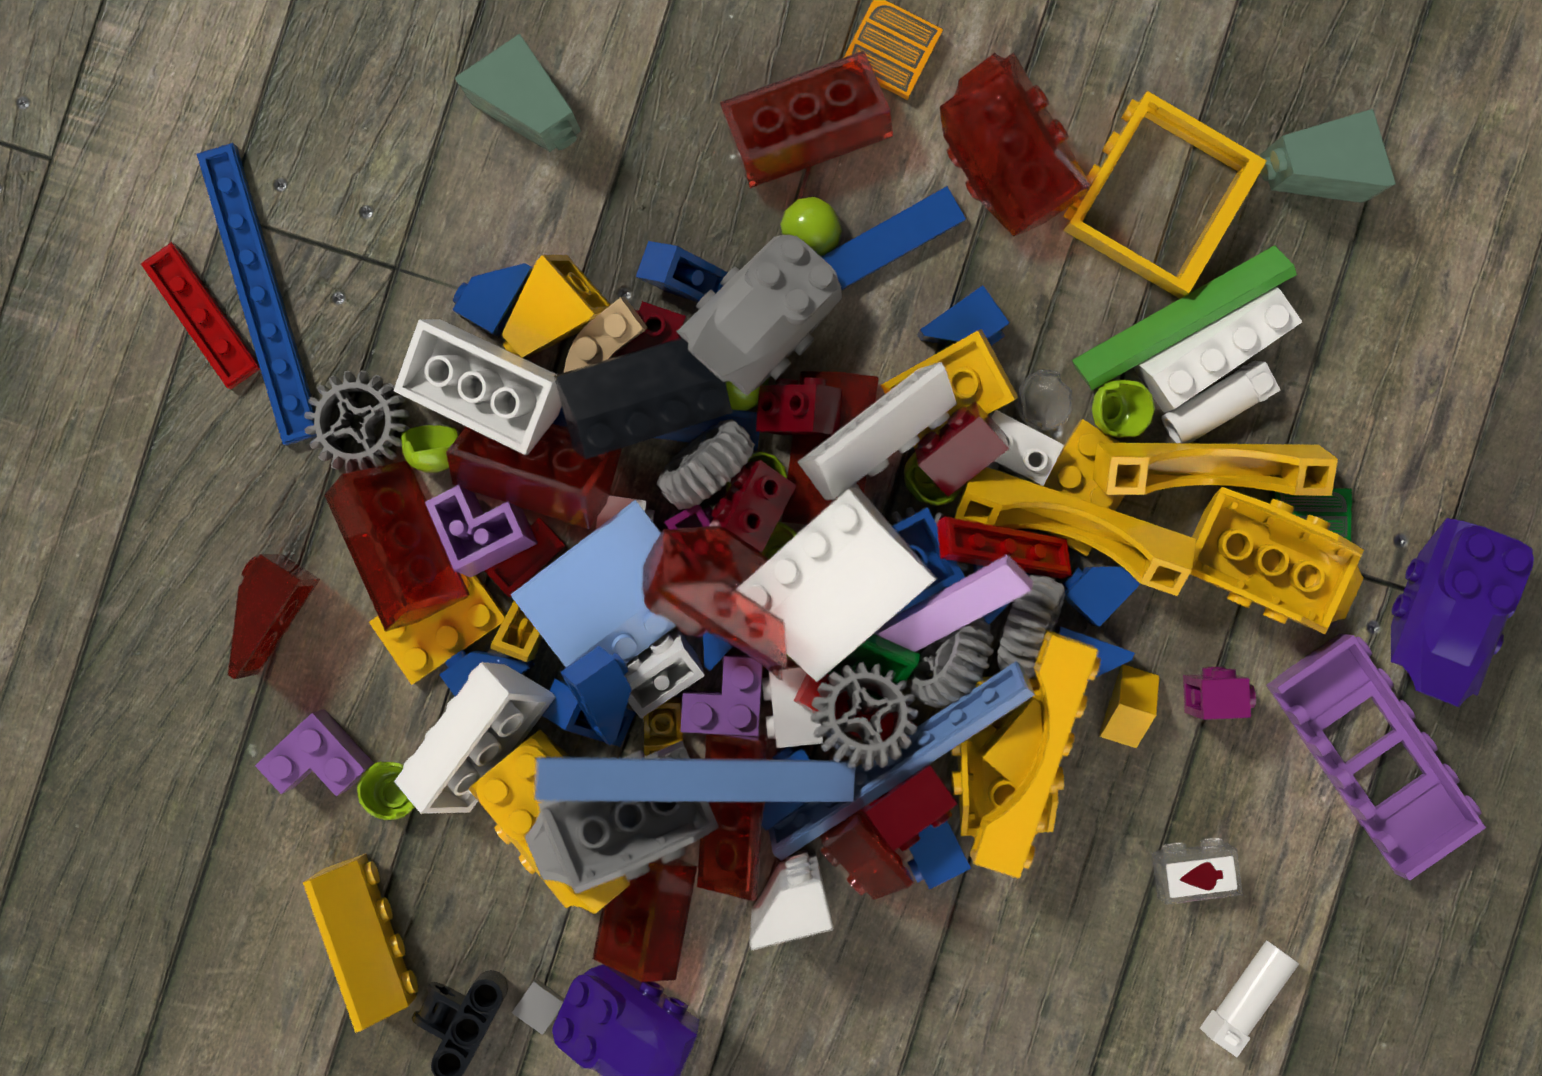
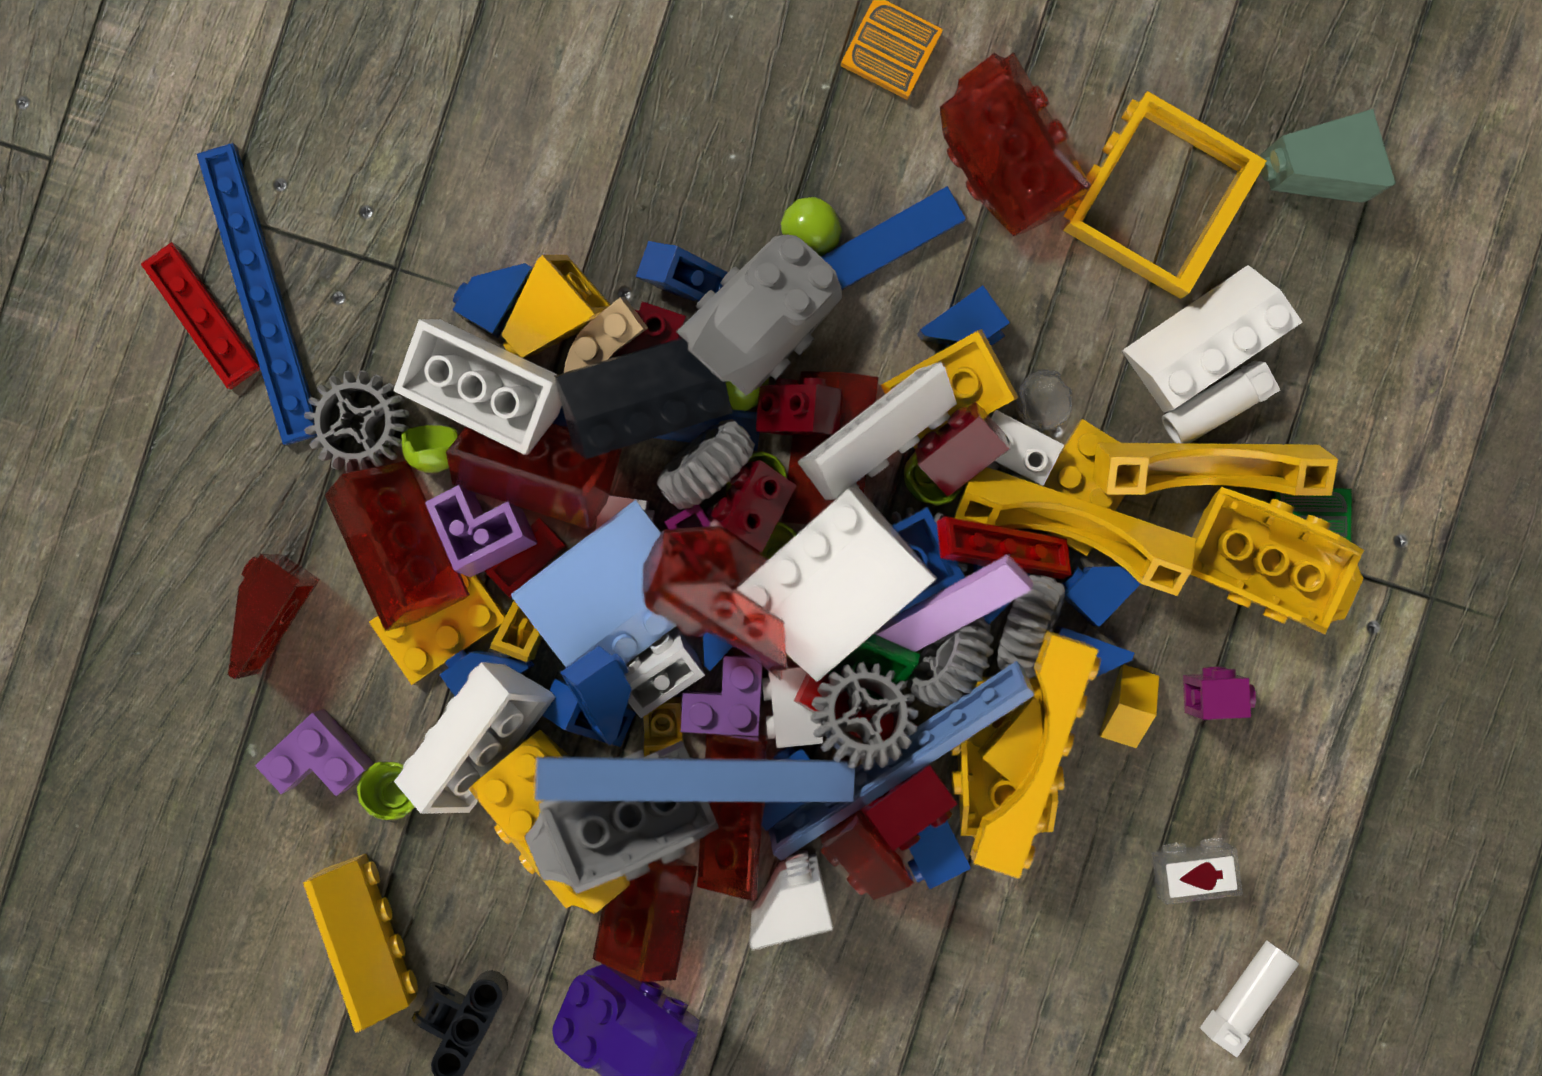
(520, 95): sand green slope -> none
(538, 1006): light grey tile -> none
(807, 119): clear red slope -> none
(1123, 408): lime hair -> none
(1184, 317): bright green tile -> none
(1421, 818): medium lavender window -> none
(1457, 608): dark purple slope -> none

